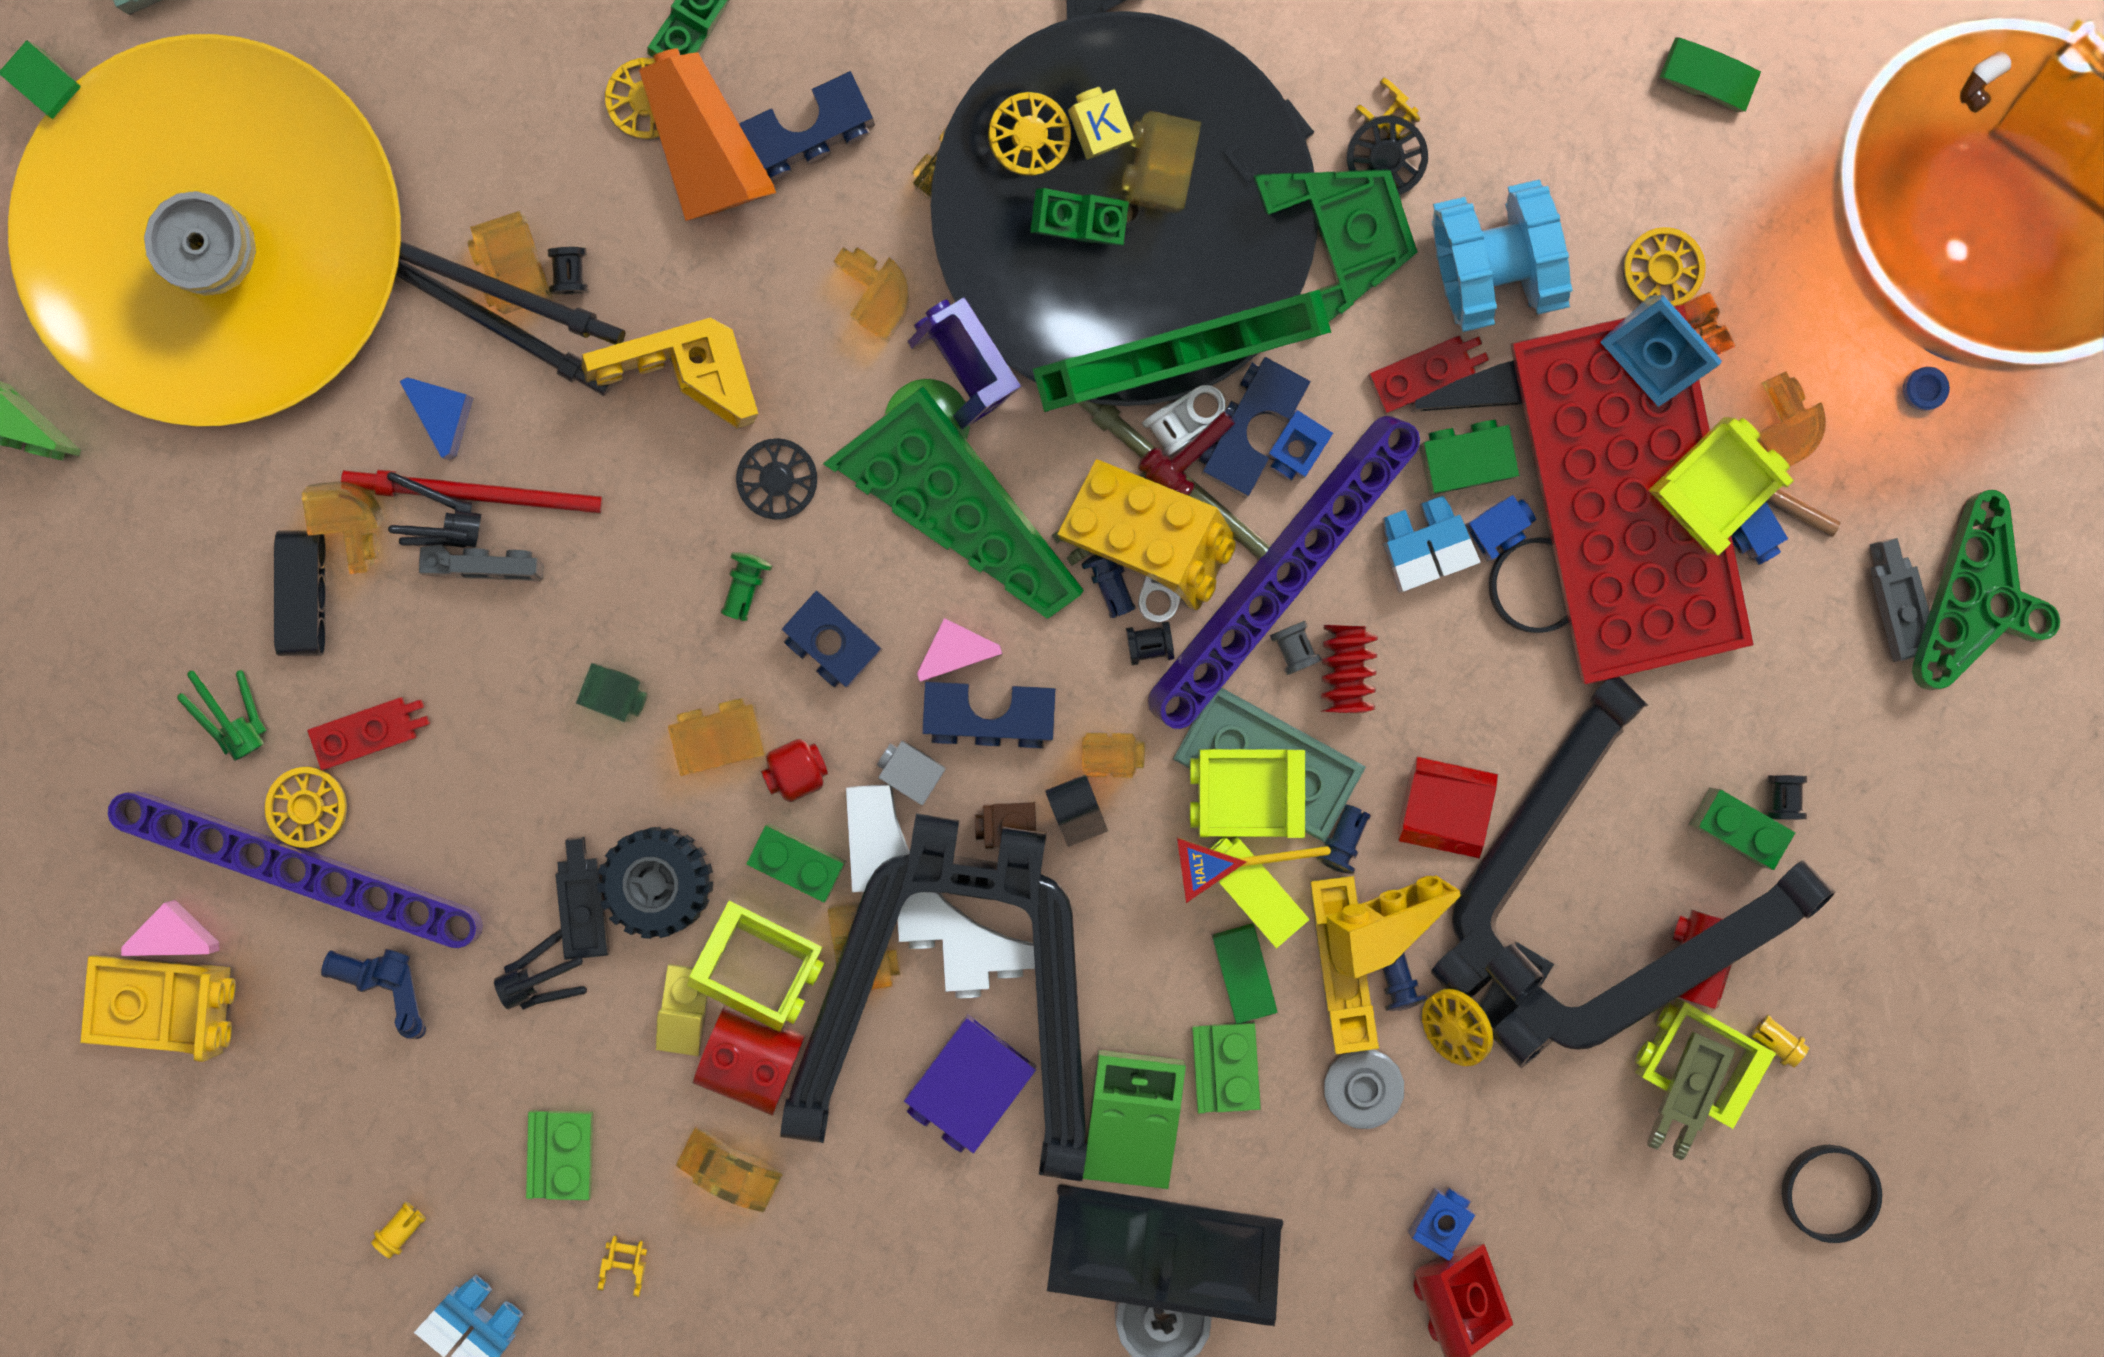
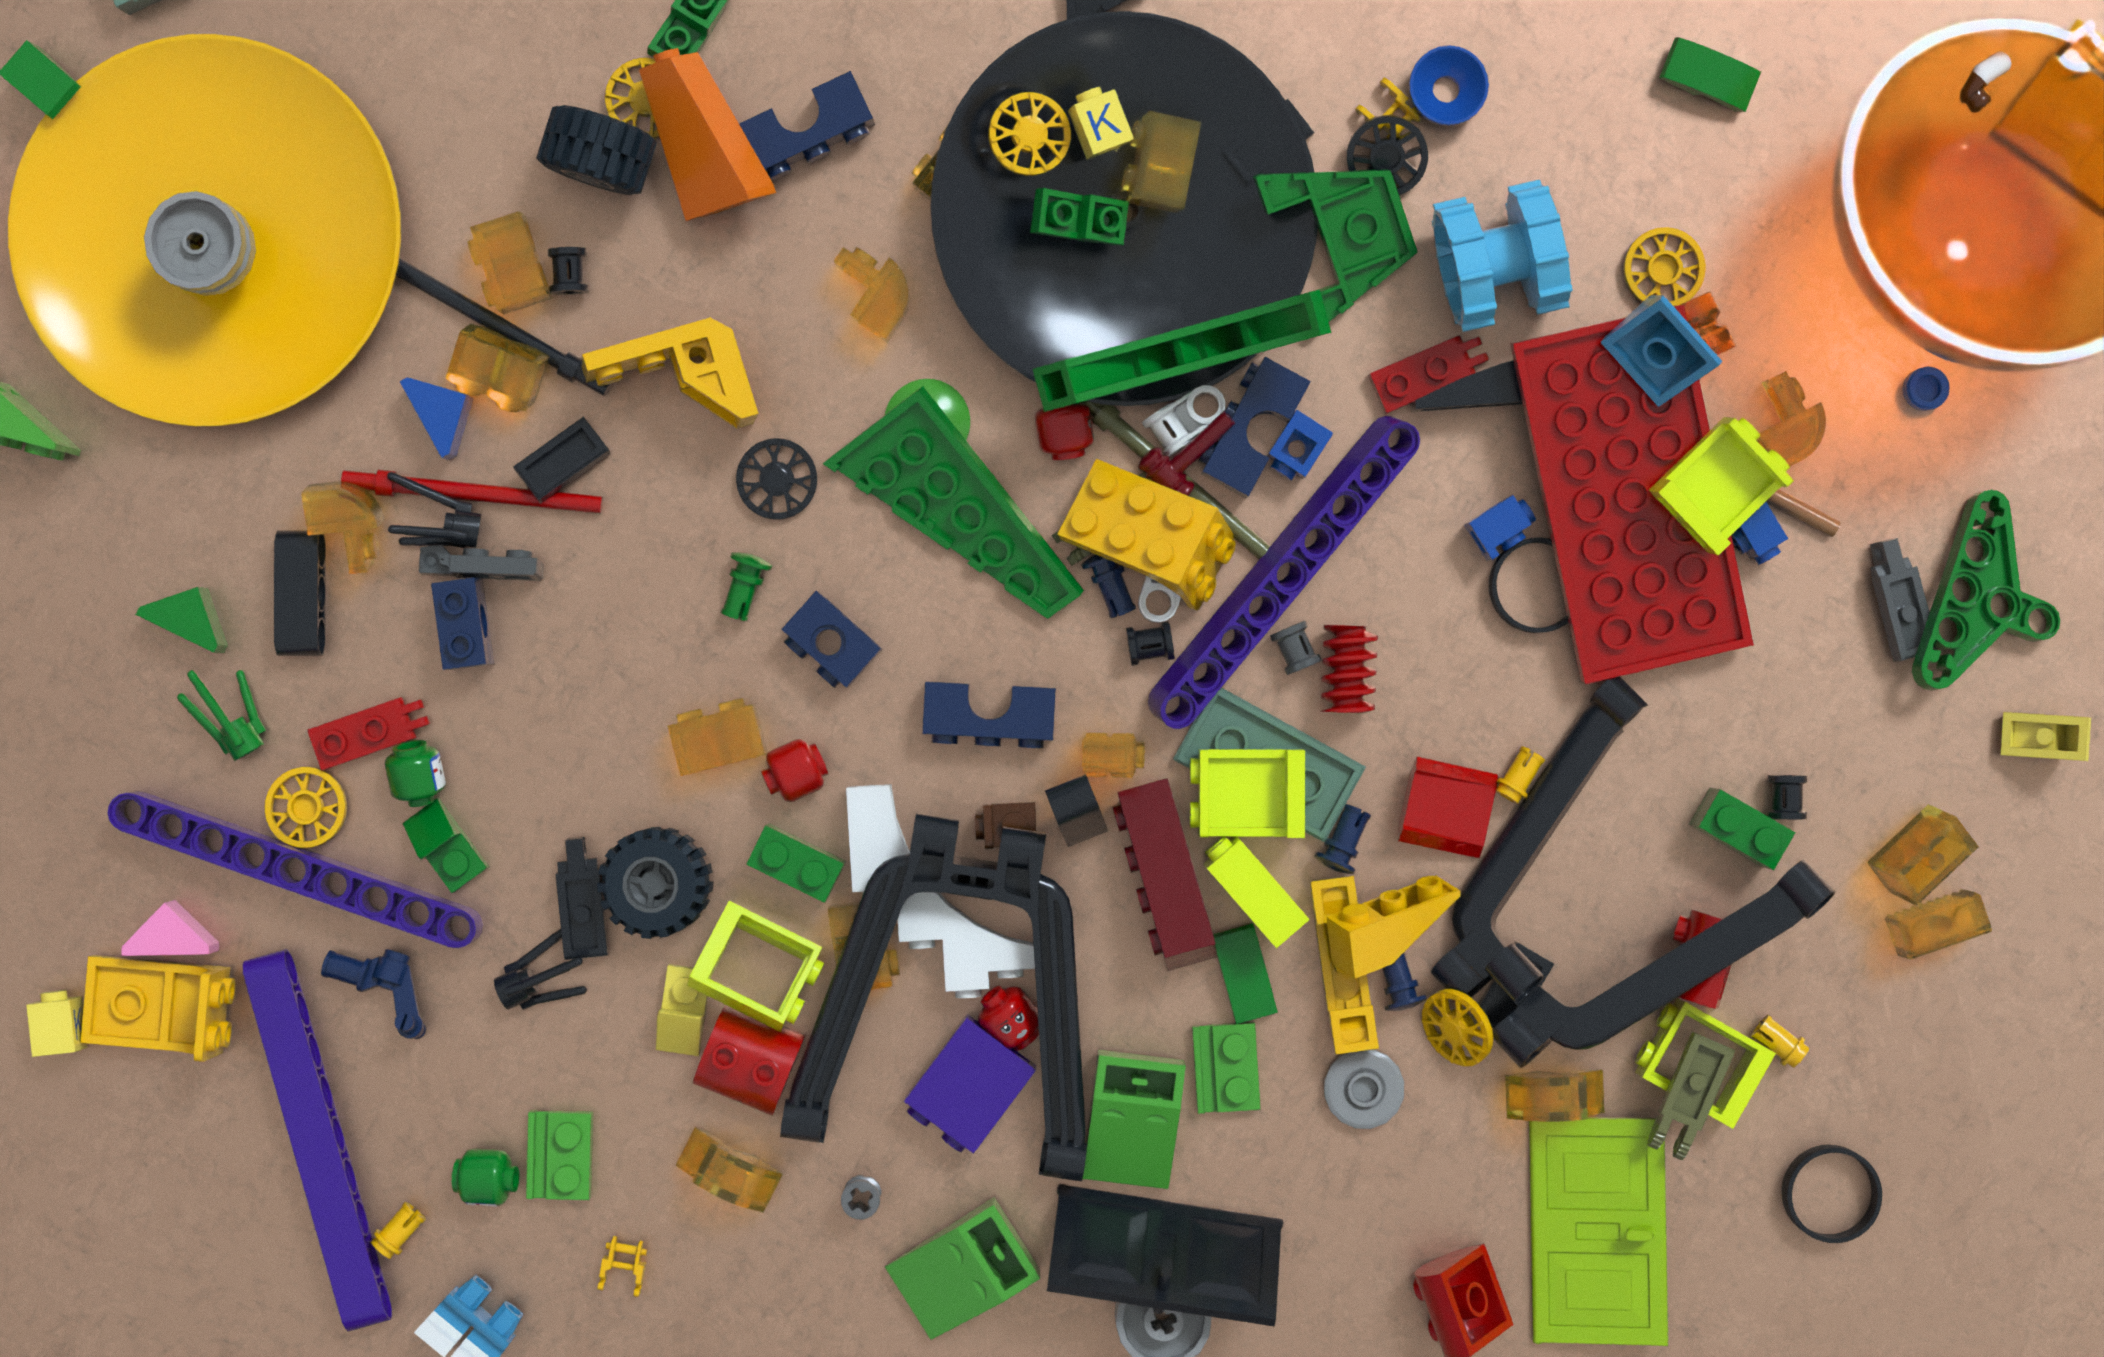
(55, 1024): none -> light yellow brick
(188, 616): none -> green slope
(317, 1140): none -> dark purple beam
(415, 773): none -> green head
(444, 845): none -> green slope
(462, 623): none -> dark blue brick
(484, 1177): none -> green head
(496, 367): none -> clear yellow brick
(561, 460): none -> black tile
(578, 321): black bar -> none
(596, 149): none -> black wheel
(612, 693): clear green brick -> none
(859, 1210): none -> flat silver bush
(910, 771): light grey brick -> none
(954, 649): bright pink slope -> none
(964, 1269): none -> bright green slope
(970, 356): dark purple panel -> none
(1009, 1017): none -> red head
(1064, 431): none -> red head
(1166, 873): none -> dark red wedge
(1205, 867): piece -> none
(1409, 549): dark azure hips -> none
(1425, 1226): blue brick -> none
(1464, 70): none -> blue piece
(1468, 458): green brick -> none
(1518, 776): none -> yellow pin
(1554, 1095): none -> clear yellow brick
(1598, 1232): none -> lime door
(1922, 854): none -> clear yellow brick
(1938, 924): none -> clear yellow brick
(2045, 736): none -> light yellow slope

